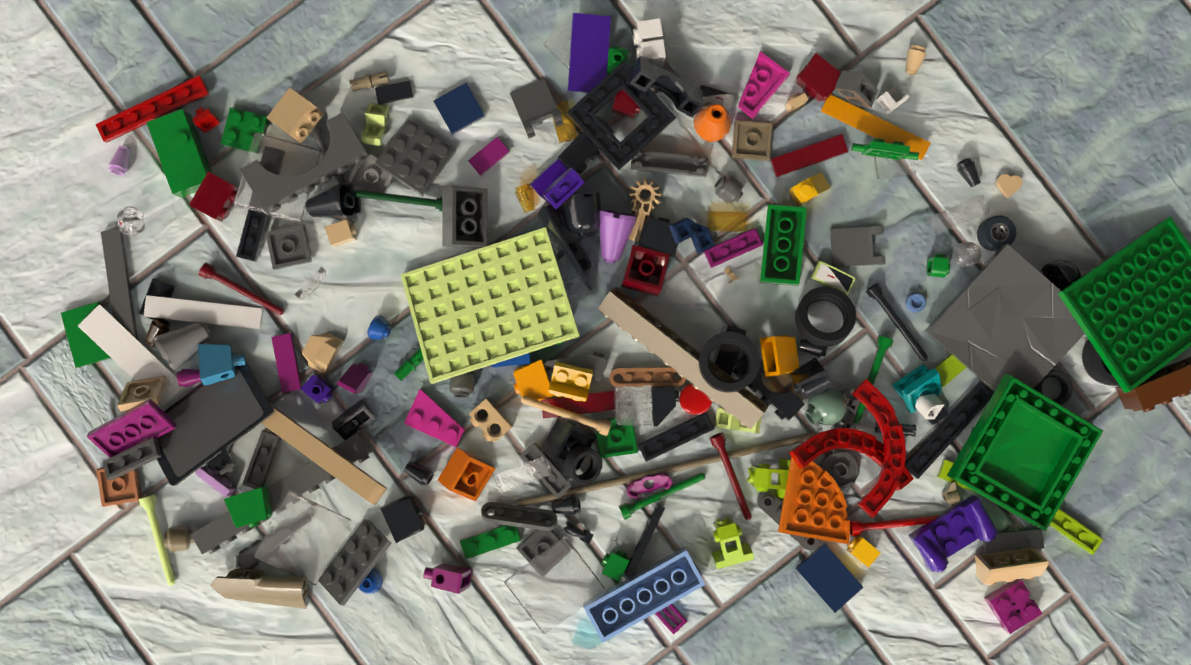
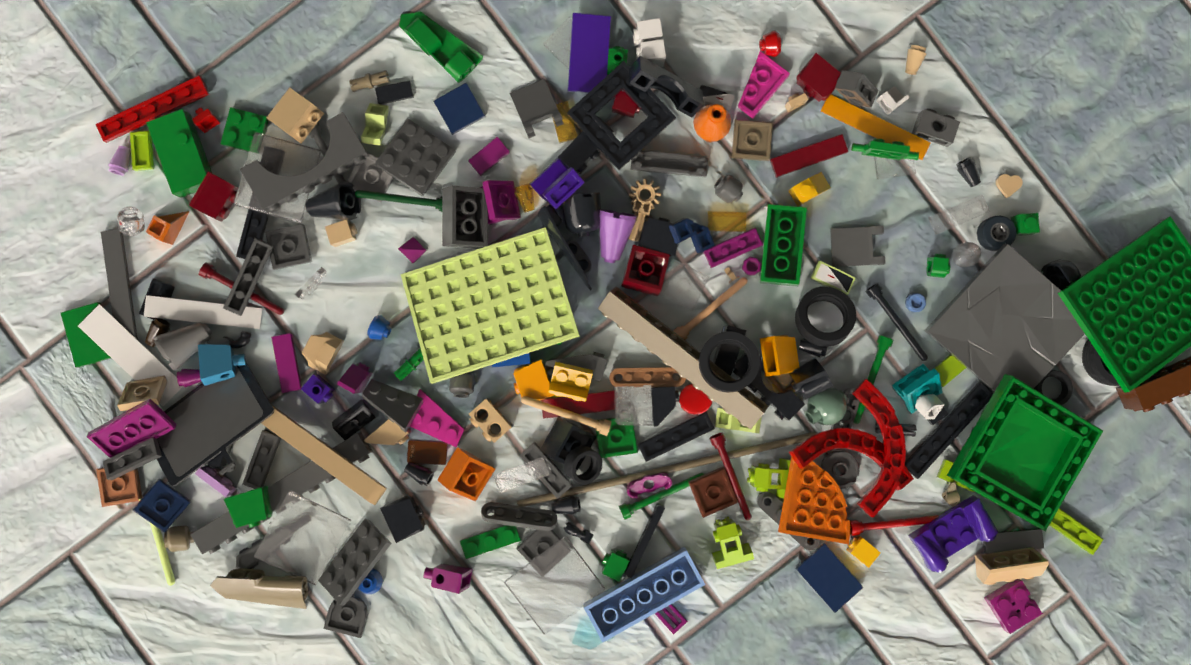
(141, 150): none -> lime tile
(161, 505): none -> dark blue tile
(167, 227): none -> orange slope
(242, 341): none -> black arm
(248, 276): none -> dark grey brick
(348, 618): none -> dark grey tile
(388, 434): none -> tan slope
(394, 403): none -> dark grey wing
(412, 250): none -> magenta slope
(427, 452): none -> reddish brown sticker
(442, 45): none -> green panel
(501, 201): none -> magenta bracket
(683, 331): none -> light nougat piece
(713, 492): none -> copper plate
(751, 266): none -> magenta tile
(770, 44): none -> red cone
(924, 127): none -> dark grey brick
(1026, 224): none -> green brick

